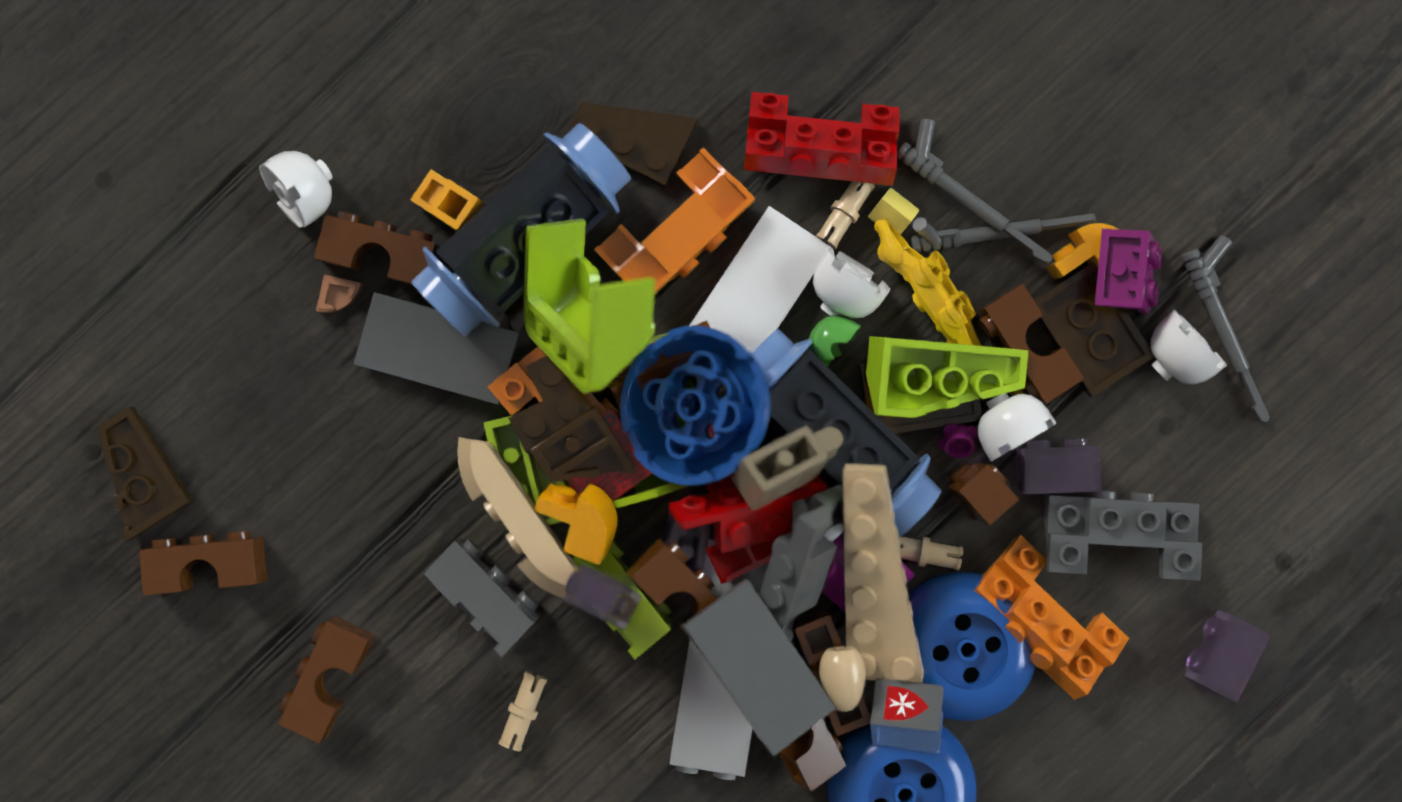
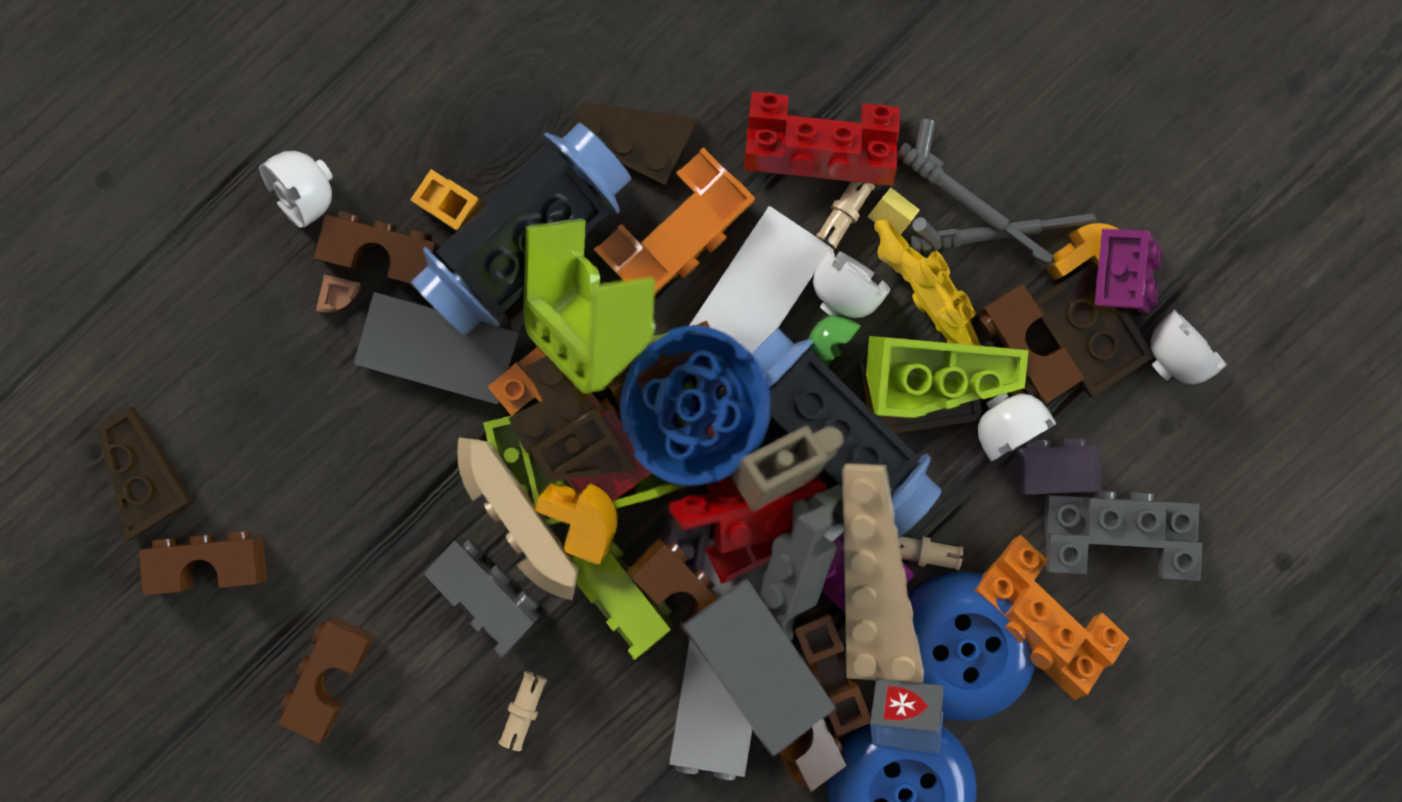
(601, 596): brick -> none
(843, 676): tan animal -> none
(958, 440): magenta plate -> none
(982, 491): reddish brown brick -> none
(1205, 282): dark grey piece -> none
(1226, 654): clear purple brick -> none

